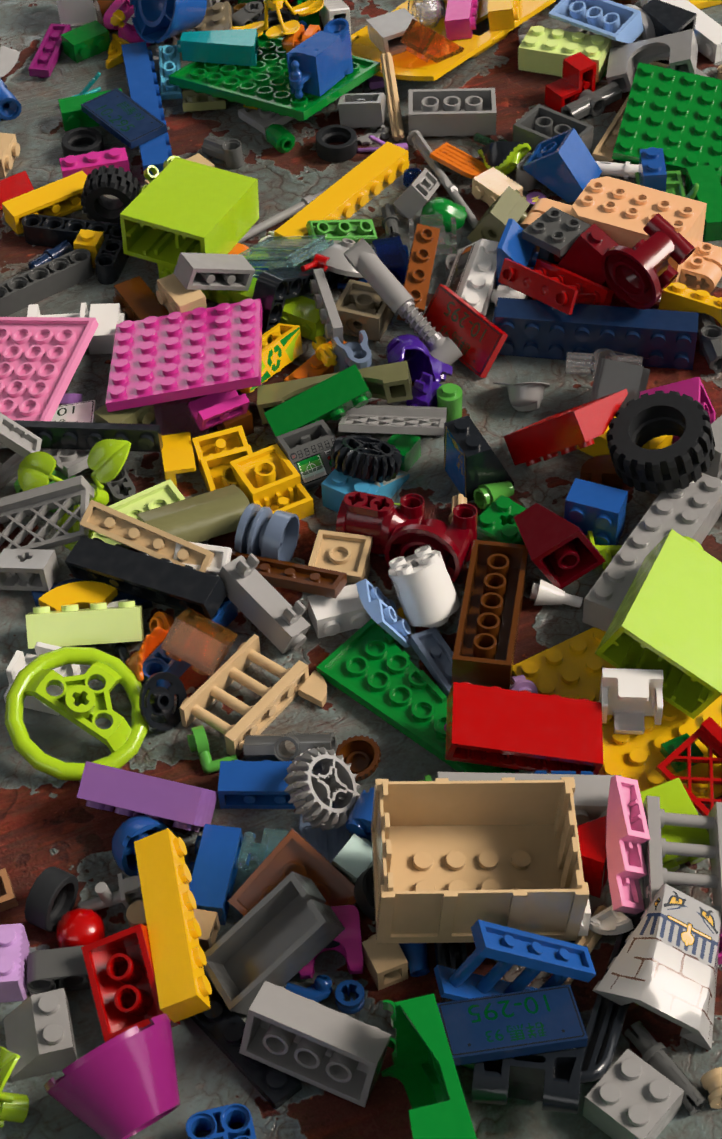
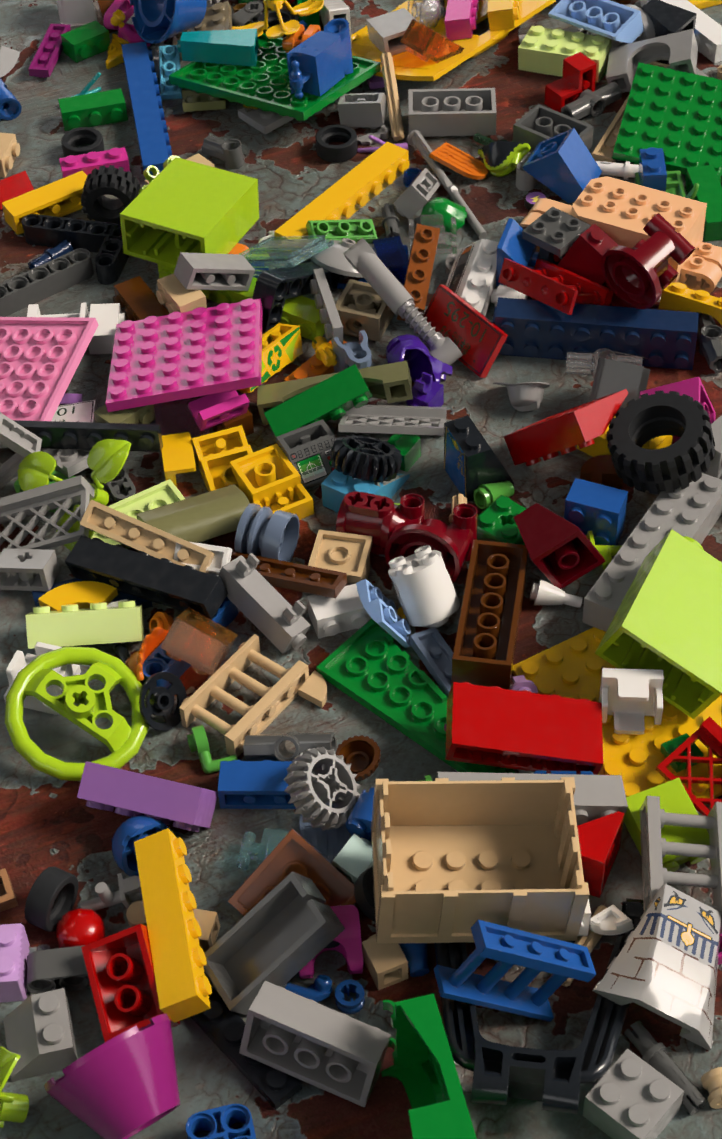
(89, 240): yellow brick -> none
(124, 118): dark blue tile -> none
(215, 868): blue brick -> none
(280, 138): green brick -> none
(280, 217): light grey bar -> none
(318, 262): red hand -> none
(450, 396): bright green brick -> none
(491, 185): tan brick -> none
(494, 220): olive brick -> none
(512, 1024): dark blue tile -> none
(624, 835): bright pink slope -> none

